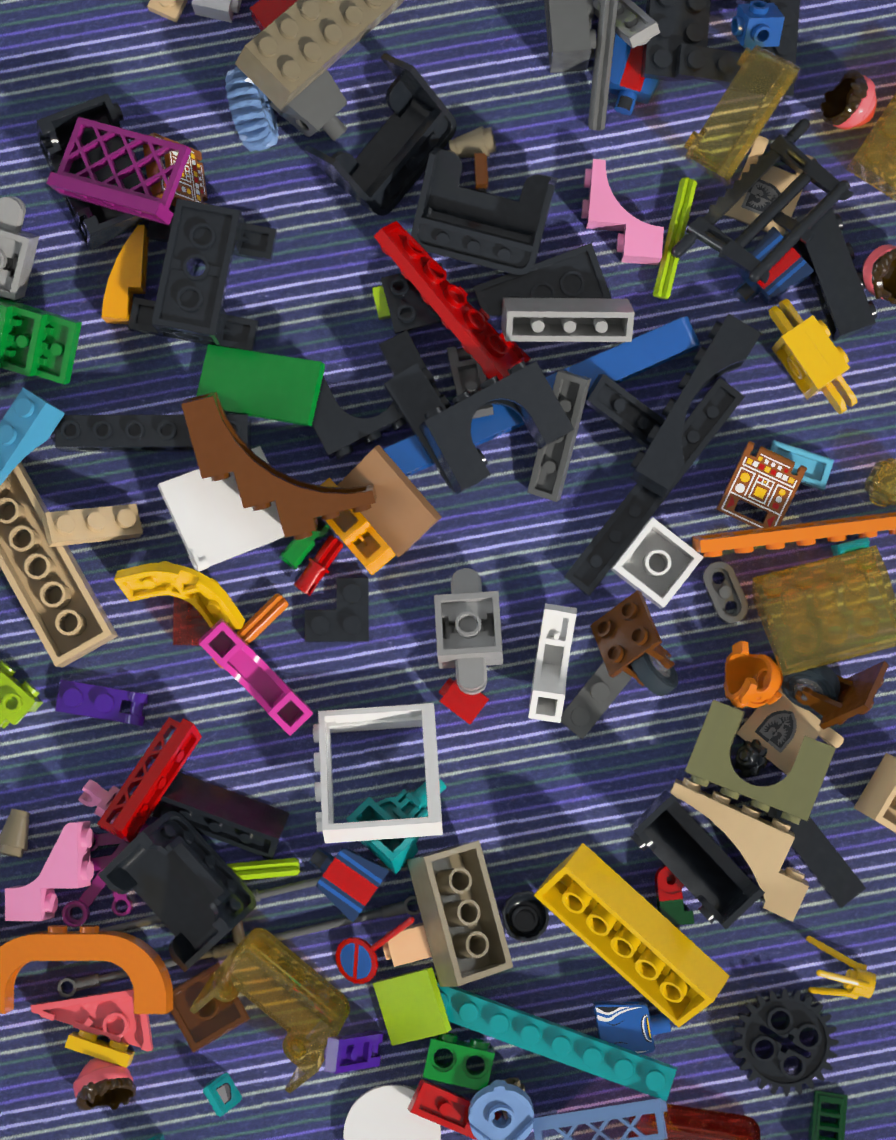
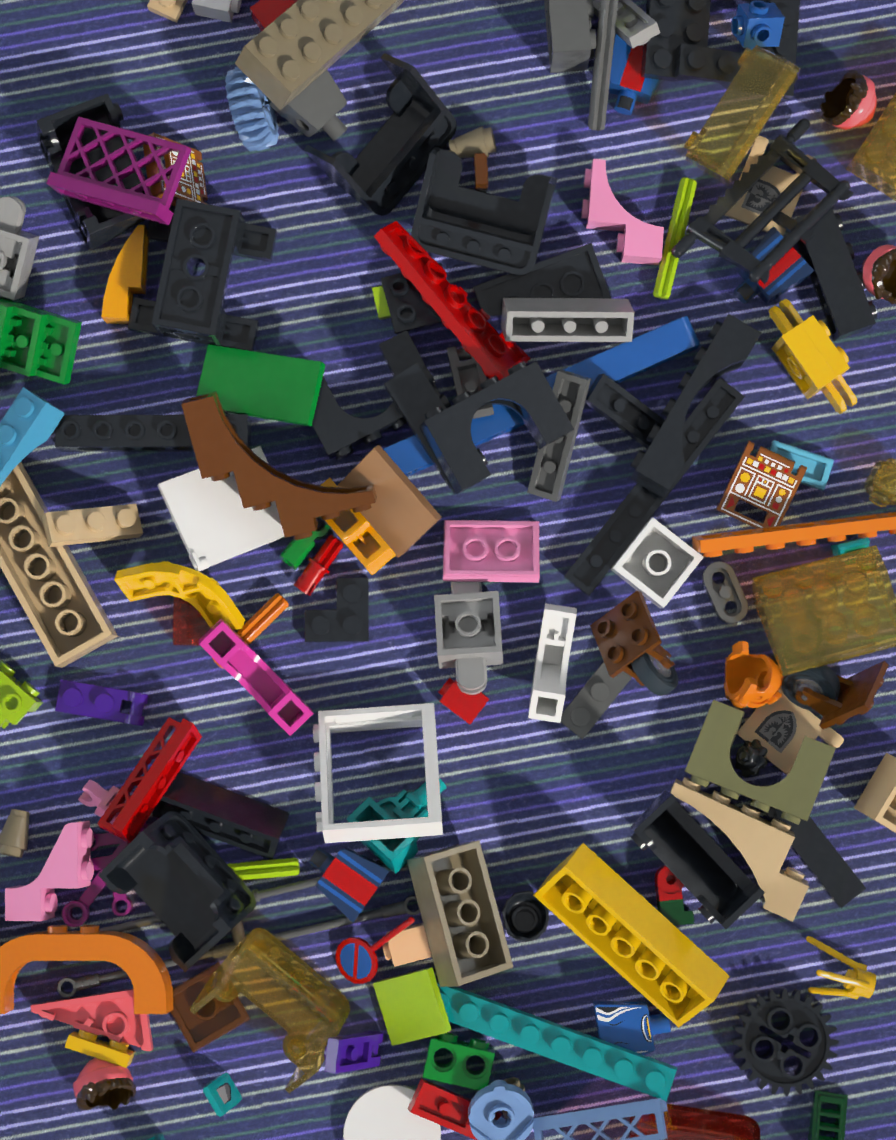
(491, 551): none -> bright pink tile

